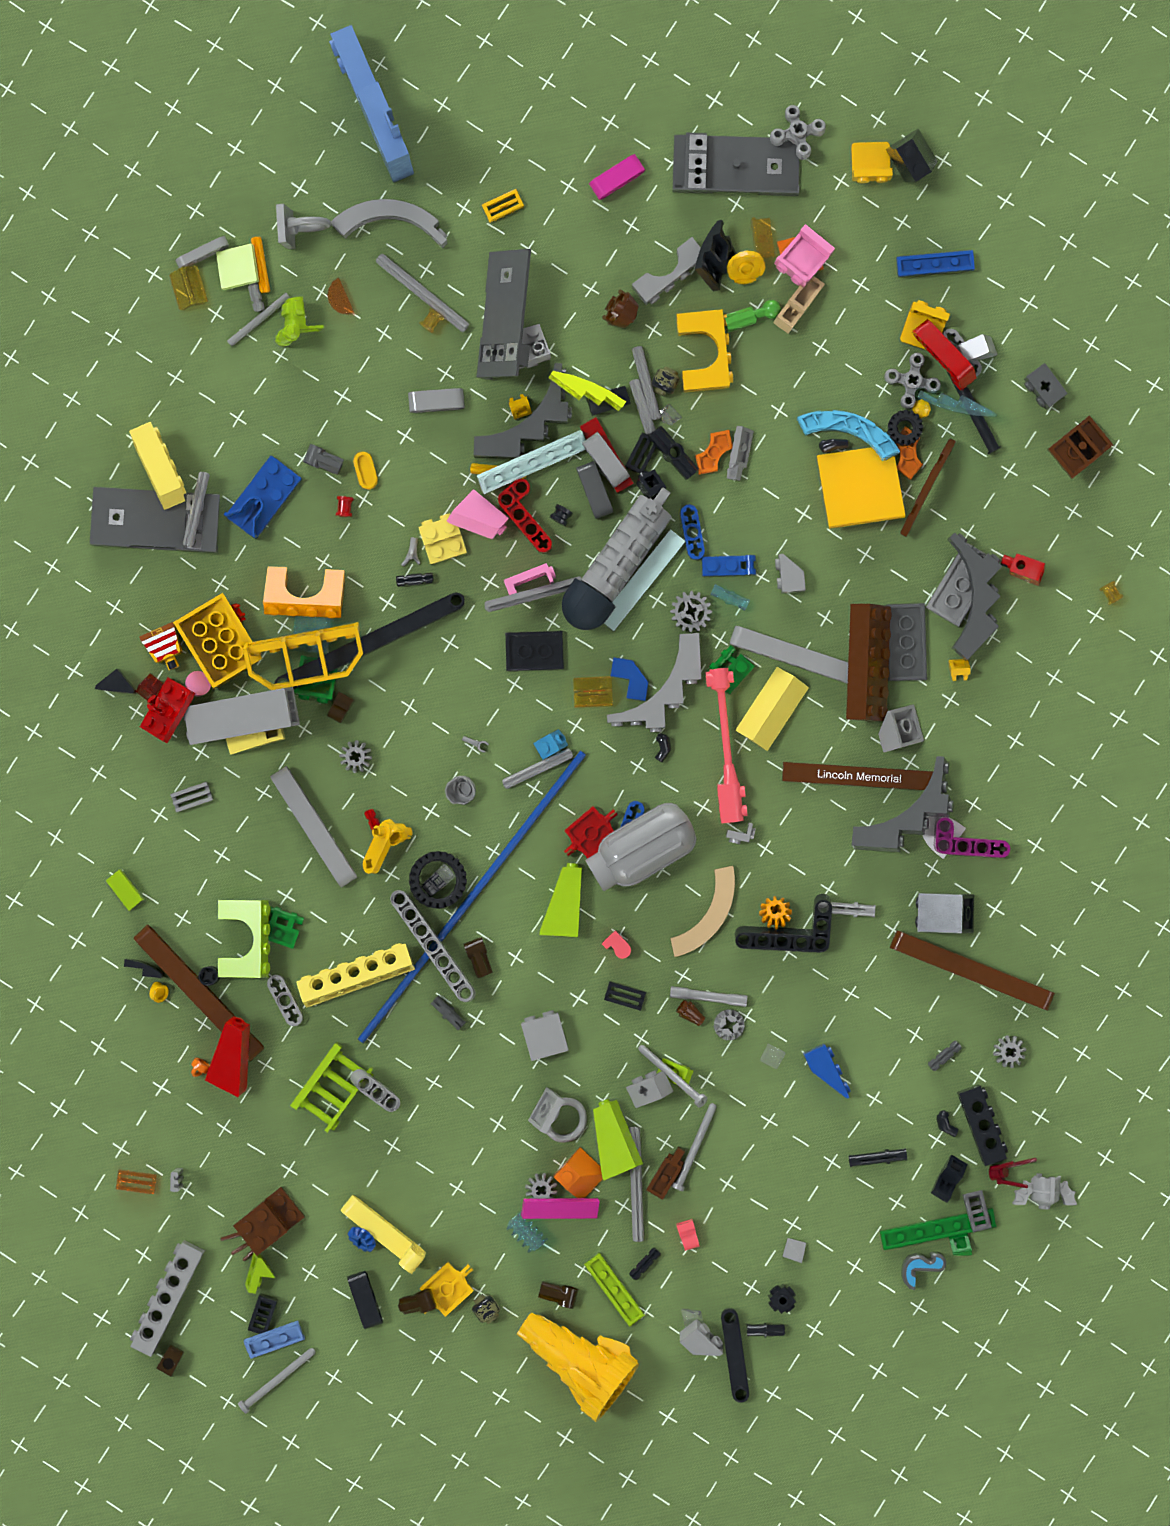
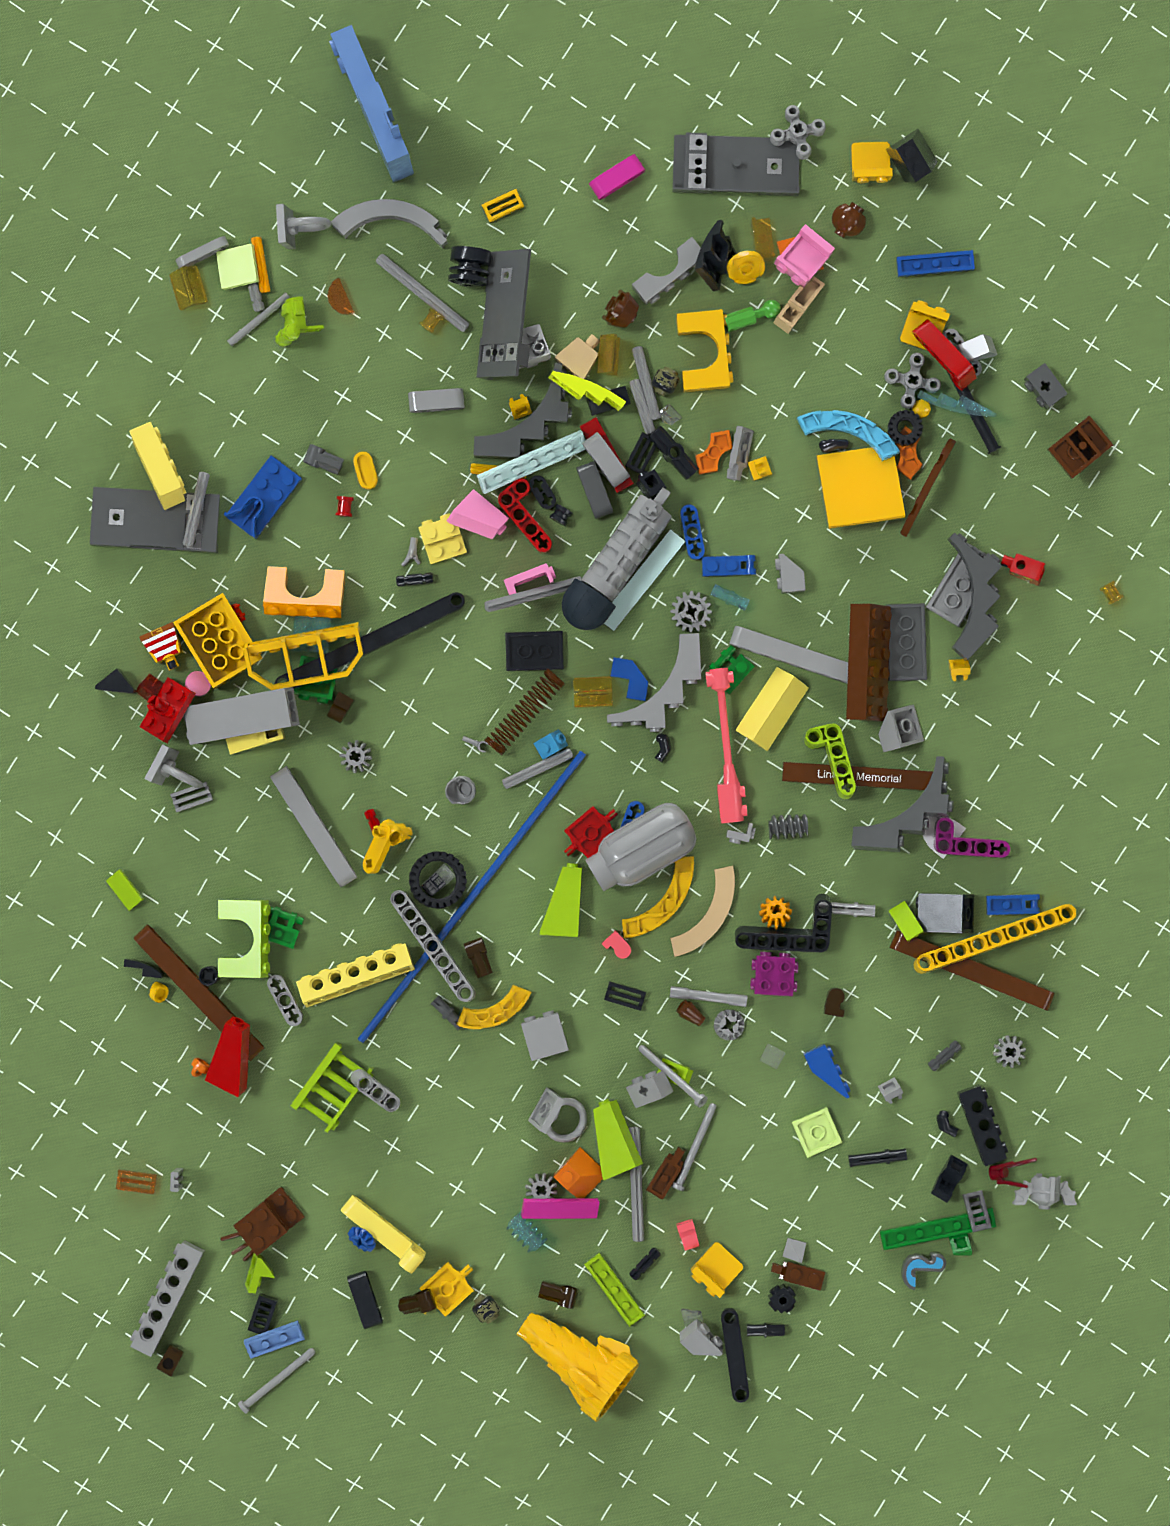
(164, 766): none -> light grey tile
(469, 262): none -> black wheel
(497, 1013): none -> yellow tile
(546, 489): none -> black beam
(552, 678): none -> reddish brown piece
(579, 356): none -> tan torso
(608, 354): none -> clear yellow panel
(667, 905): none -> yellow tile
(716, 1269): none -> yellow bracket
(759, 468): none -> yellow tile
(774, 974): none -> magenta brick
(788, 826): none -> dark grey piece
(799, 1274): none -> reddish brown hinge
(816, 1132): none -> yellowish green tile
(832, 1004): none -> dark brown leg
(834, 761): none -> lime beam
(848, 220): none -> reddish brown plant
(890, 1090): none -> light grey tile
(906, 921): none -> lime slope
(1003, 935): none -> yellow beam
(1012, 904): none -> blue plate

